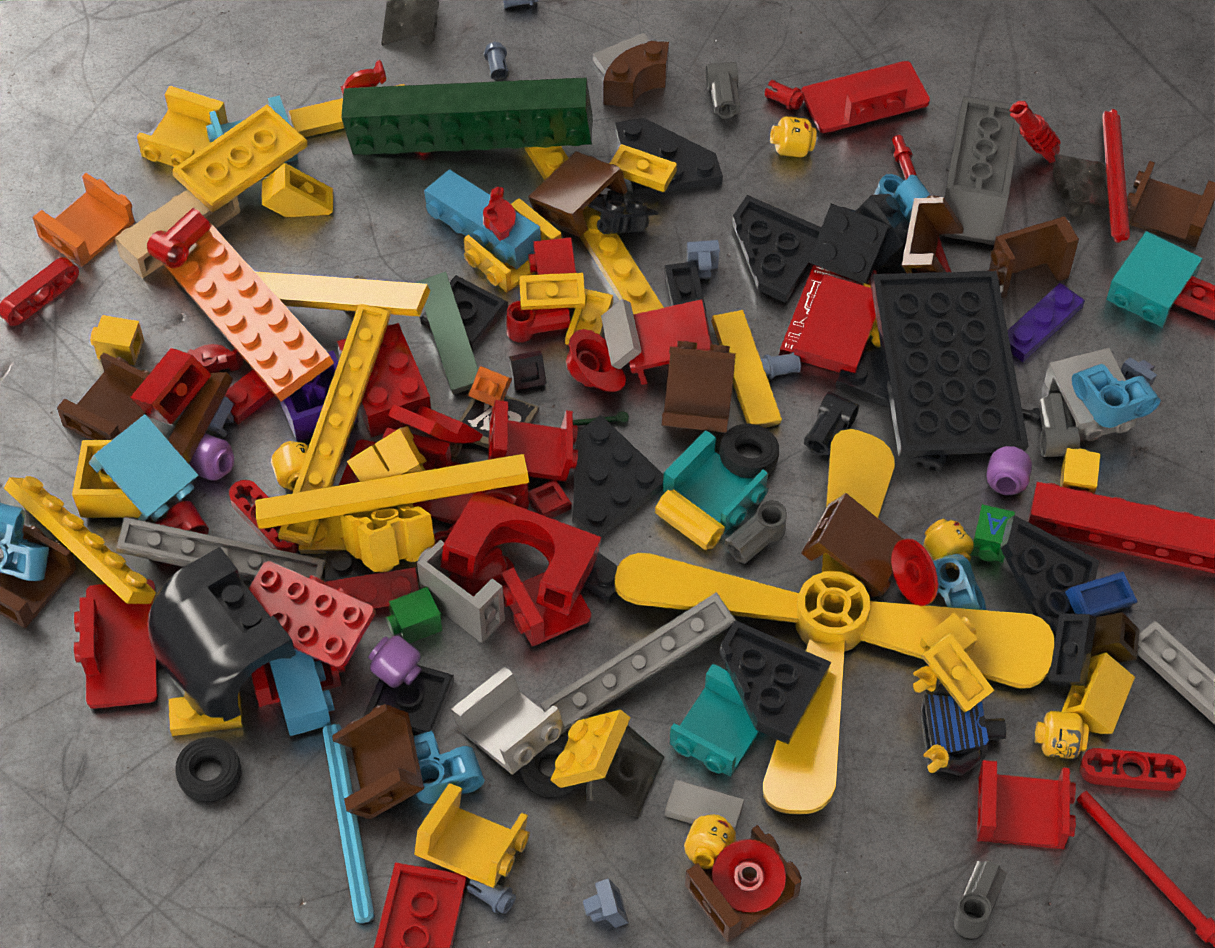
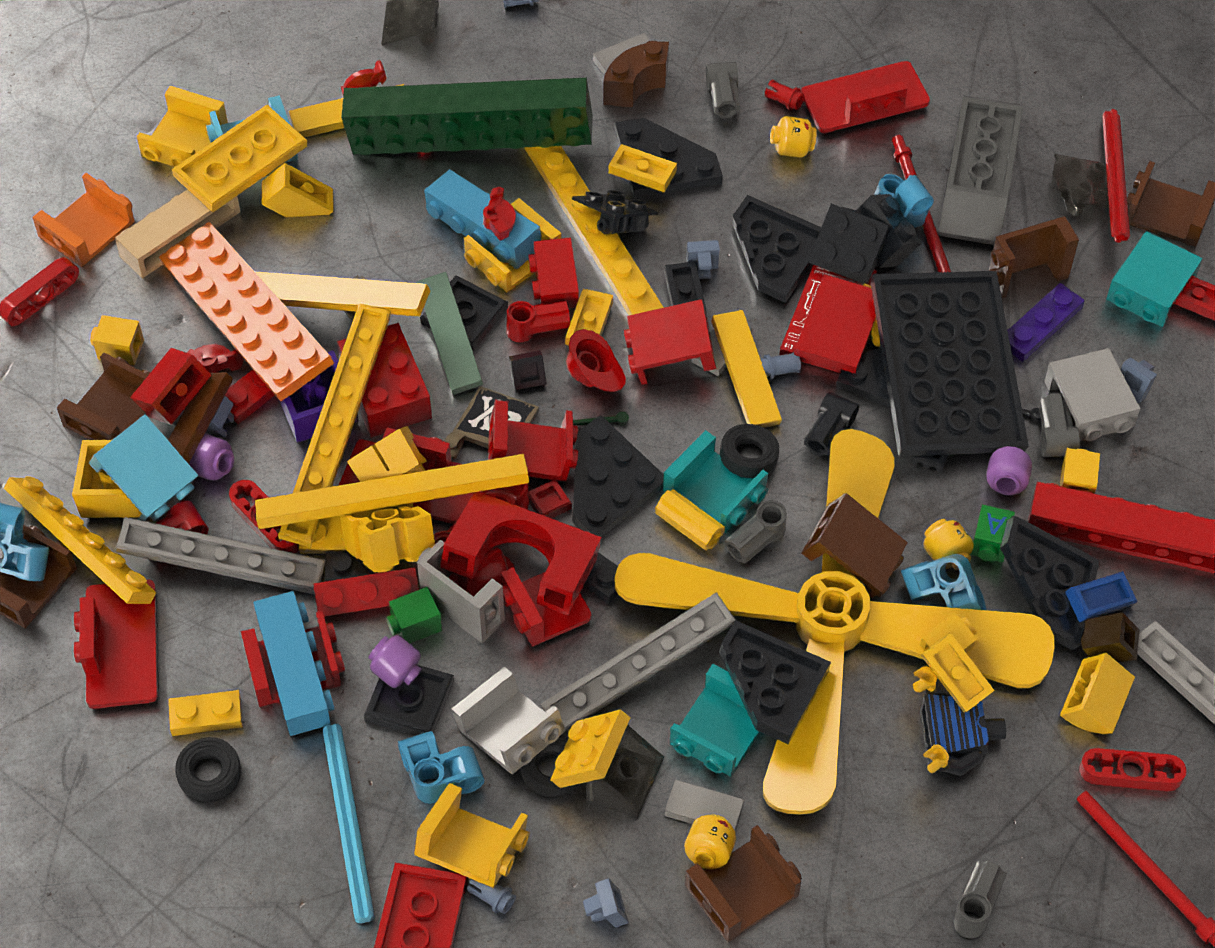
(174, 245): red piece -> none
(213, 634): black piece -> none
(288, 462): yellow head -> none
(316, 617): bracket -> none
(383, 760): reddish brown panel -> none
(436, 424): red slope -> none
(489, 386): orange tile -> none
(495, 55): sand blue pin -> none
(552, 291): yellow plate -> none
(573, 189): reddish brown panel -> none
(621, 334): light grey tile -> none
(699, 387): reddish brown panel -> none
(744, 892): red dish -> none
(914, 572): red dish -> none
(928, 219): reddish brown panel -> none
(1024, 808): red panel -> none
(1036, 131): red hinge -> none
(1062, 735): yellow head -> none
(1072, 649): black plate -> none
(1113, 400): dark azure piece -> none

